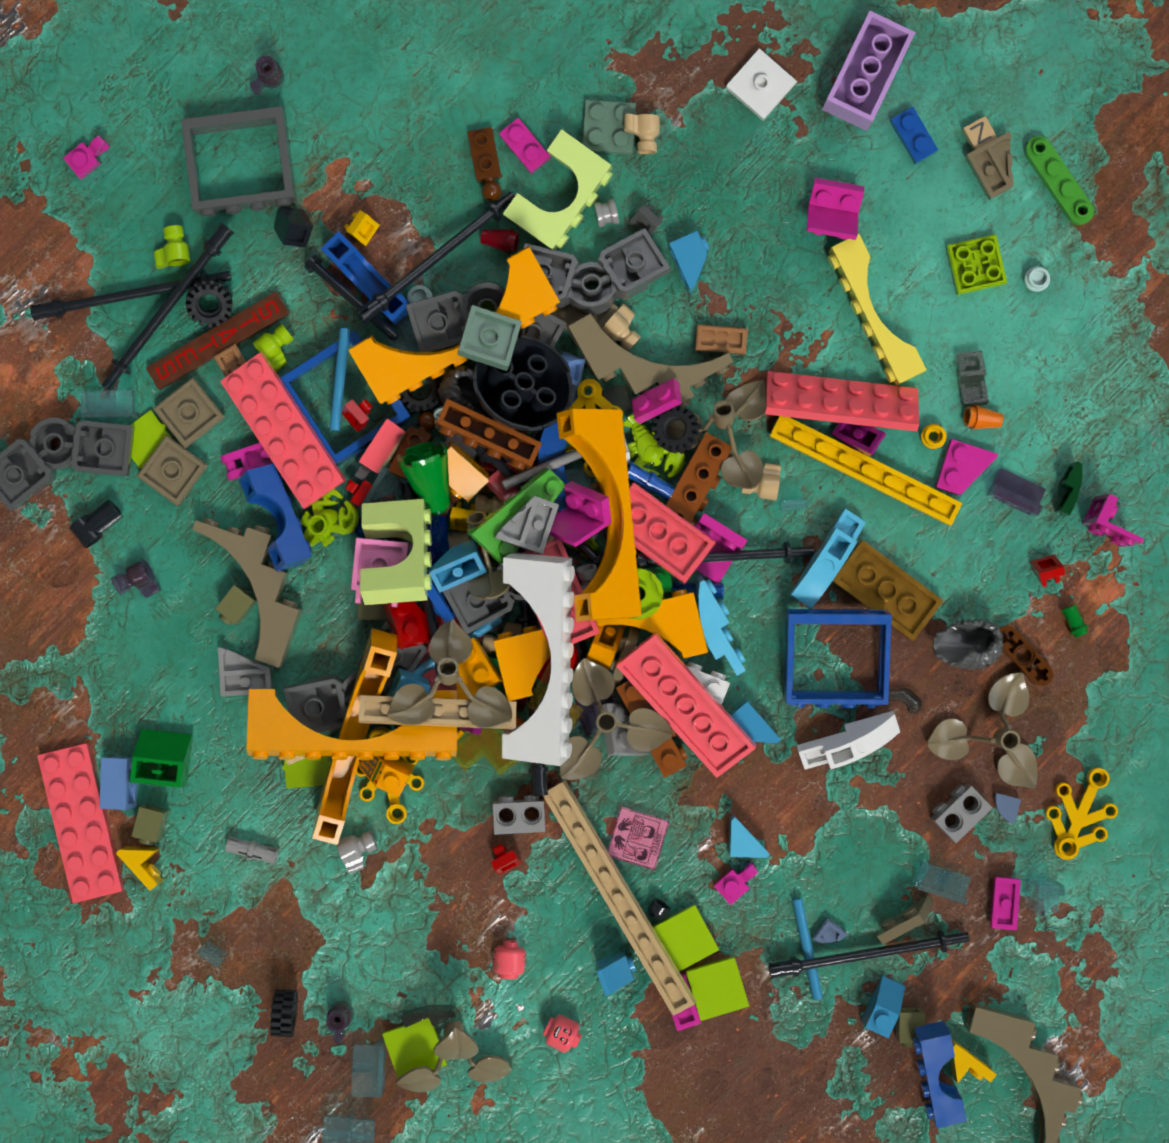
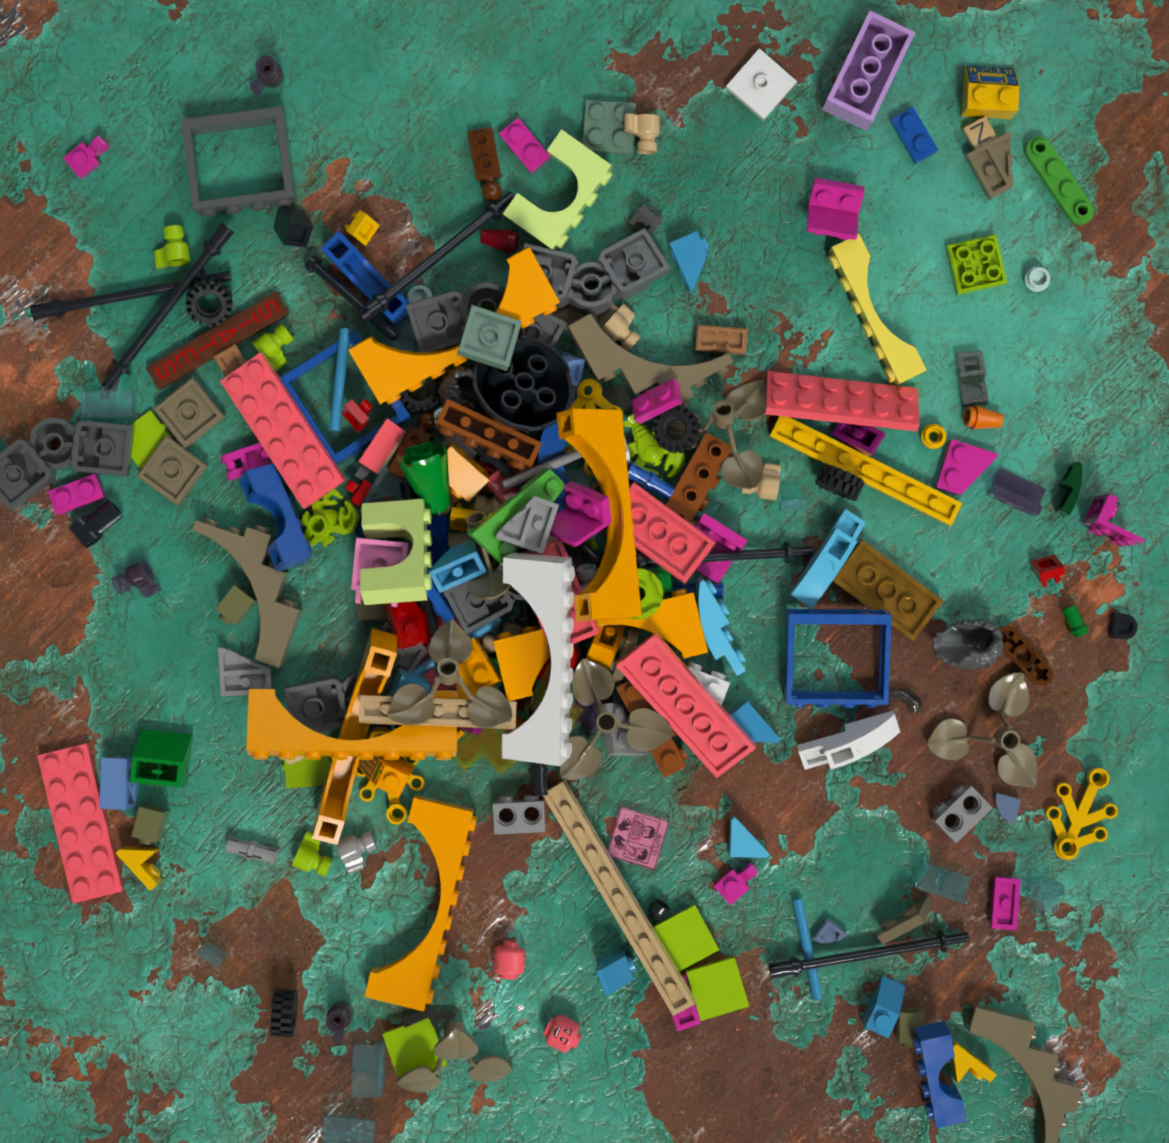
(76, 494): none -> dark pink plate
(309, 858): none -> lime piece
(410, 977): none -> light orange arch
(505, 859): red tile -> none
(606, 213): light grey wheel -> none
(839, 482): none -> black tyre
(989, 92): none -> yellow slope
(1122, 626): none -> black tile

